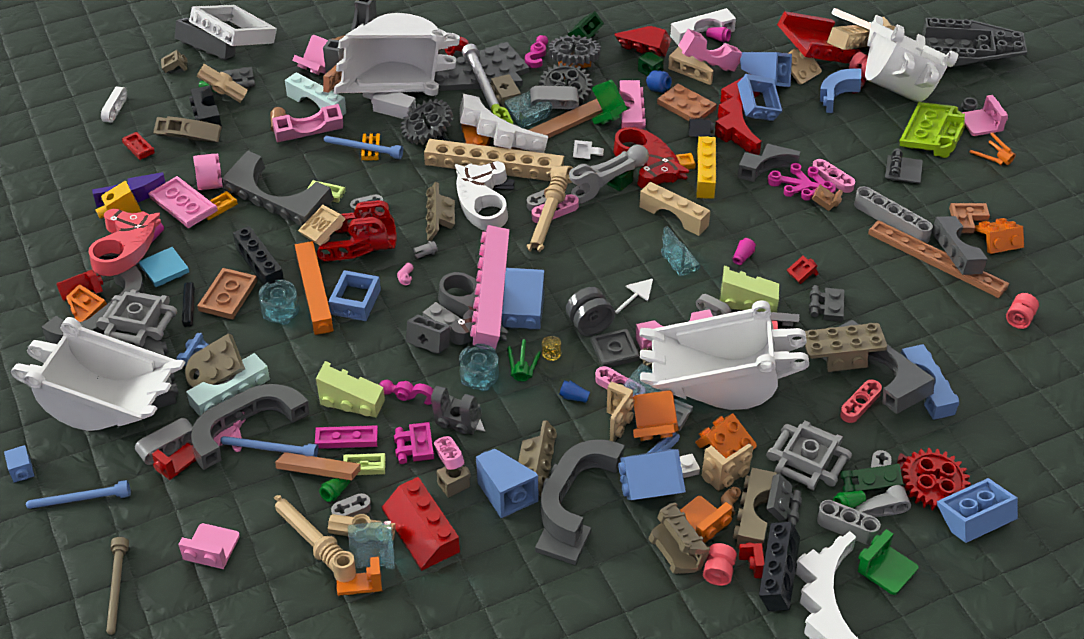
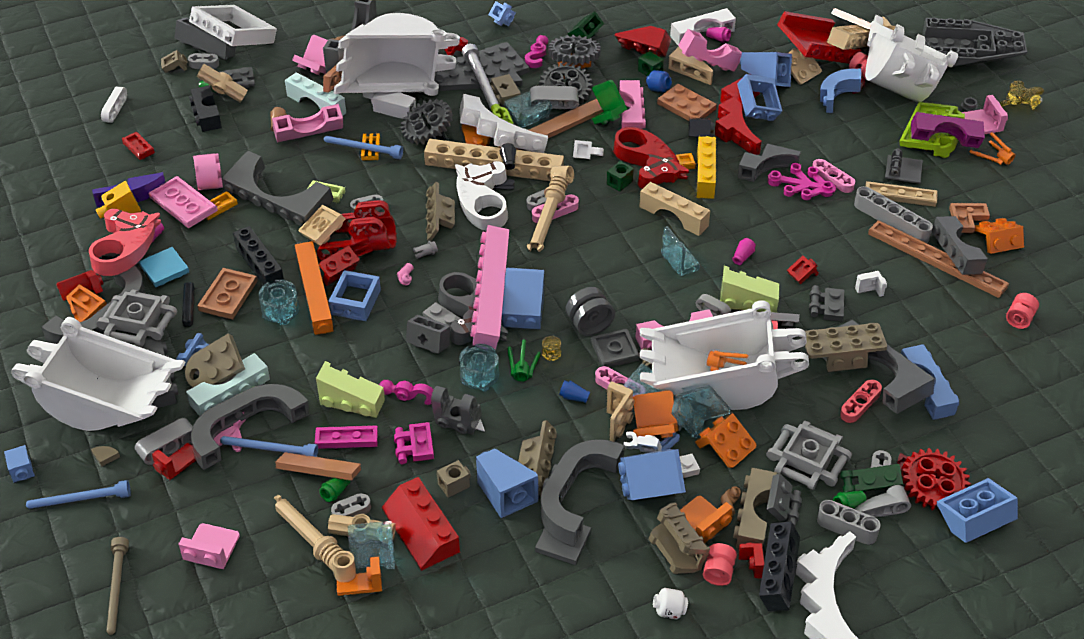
(105, 454): none -> dark tan tile
(187, 129): dark tan slope -> none
(197, 60): none -> light grey beam
(337, 263): none -> red bracket
(368, 467): yellowish green tile -> none
(449, 452): bright pink beam -> none
(502, 13): none -> light blue brick
(508, 155): none -> black cone
(596, 176): light grey piece -> none
(640, 288): white piece -> none
(644, 444): none -> white plate
(670, 603): none -> white head
(697, 406): none -> clear light blue bracket
(718, 359): none -> orange plant
(723, 471): tan bracket -> none
(826, 198): medium nougat bracket -> none
(871, 281): none -> white bracket
(885, 565): green bracket -> none
(905, 194): none -> tan tile
(968, 132): none -> magenta arch
(1020, 95): none -> clear yellow animal

